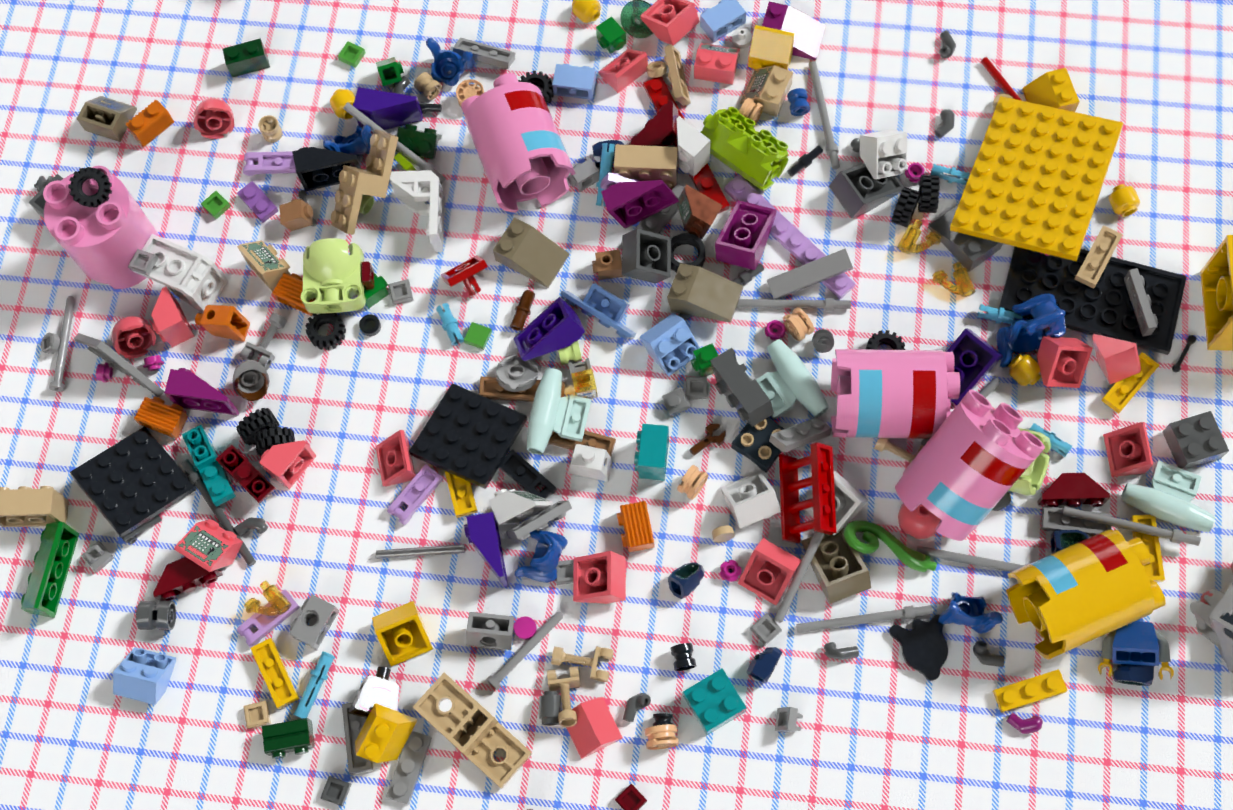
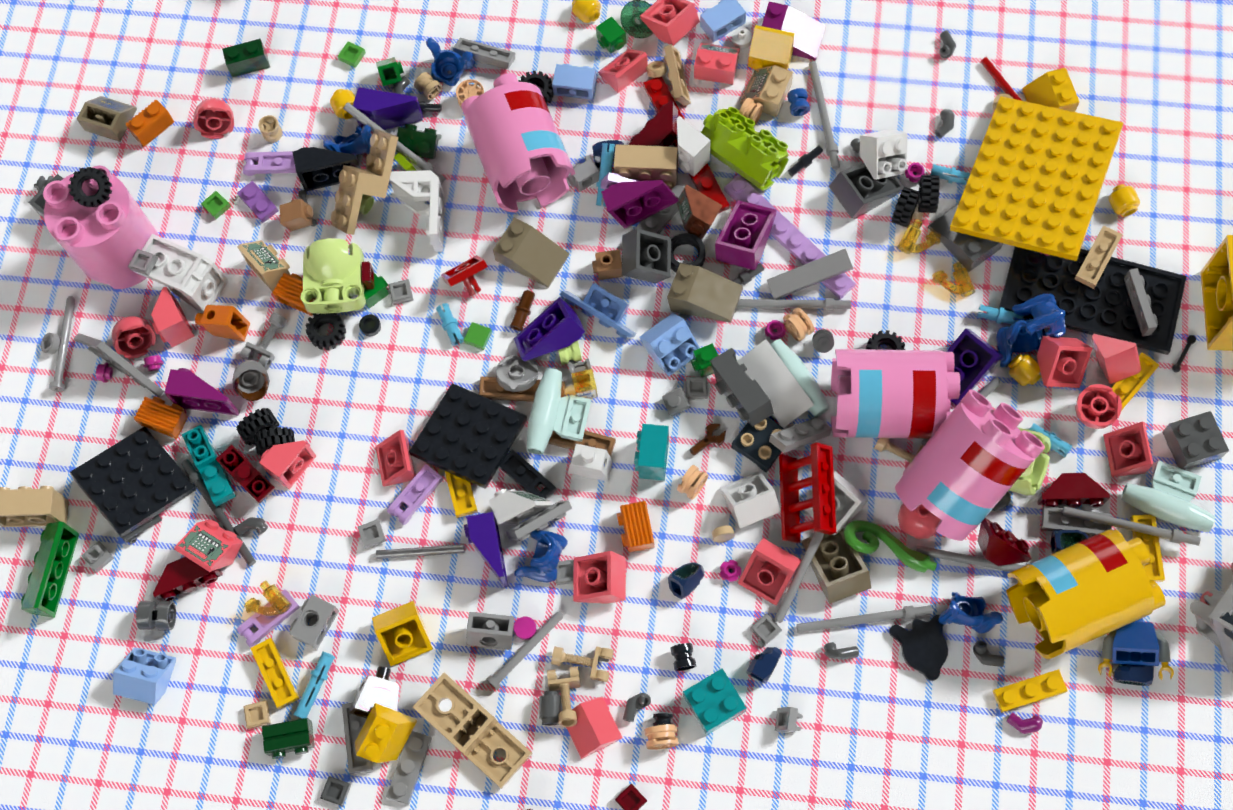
(371, 533): none -> light grey plate
(777, 382): none -> white sticker
(1000, 545): none -> dark red slope
(1098, 406): none -> coral cylinder

